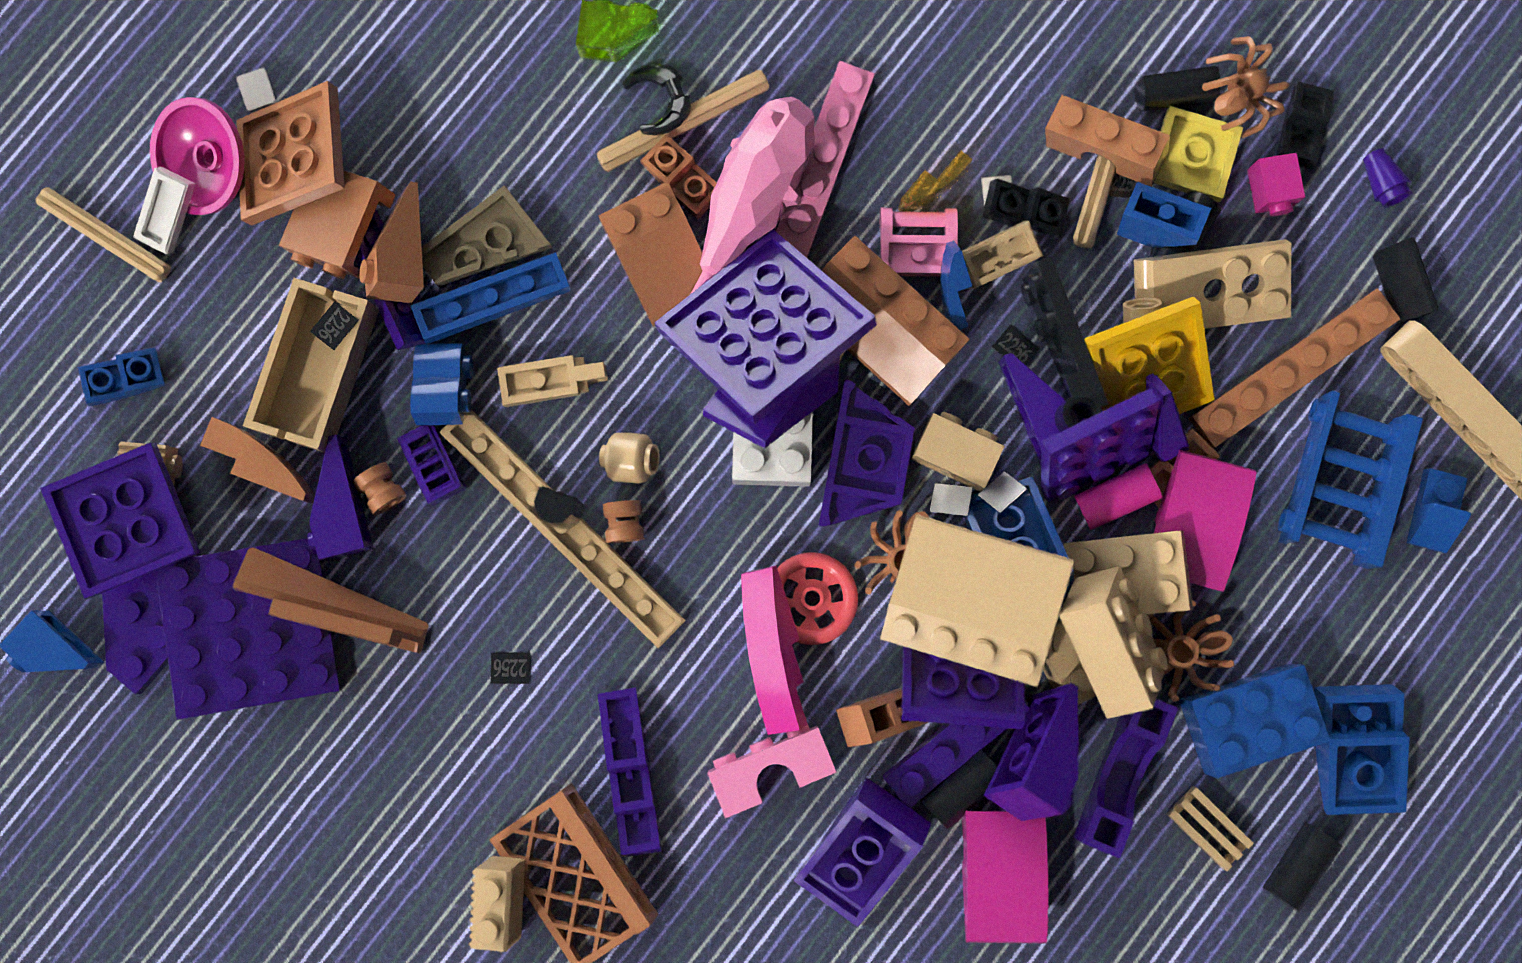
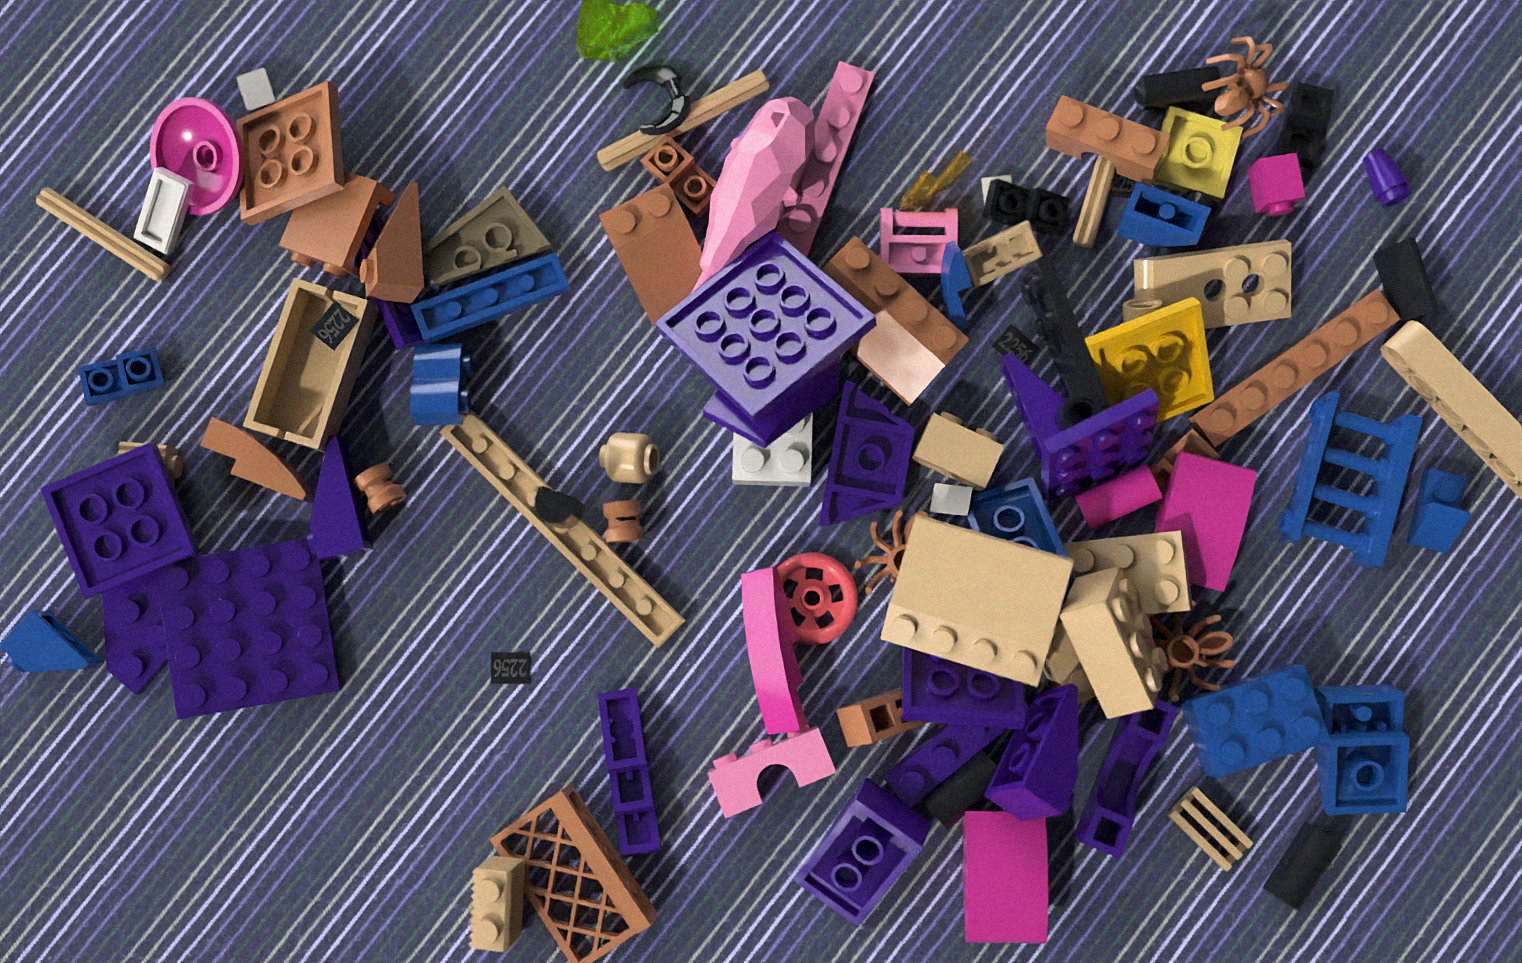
(325, 604): nougat wedge -> none
(444, 491): dark purple slope -> none
(548, 379): tan hinge -> none
(1002, 492): white sticker -> none
(1168, 432): dark purple slope -> none

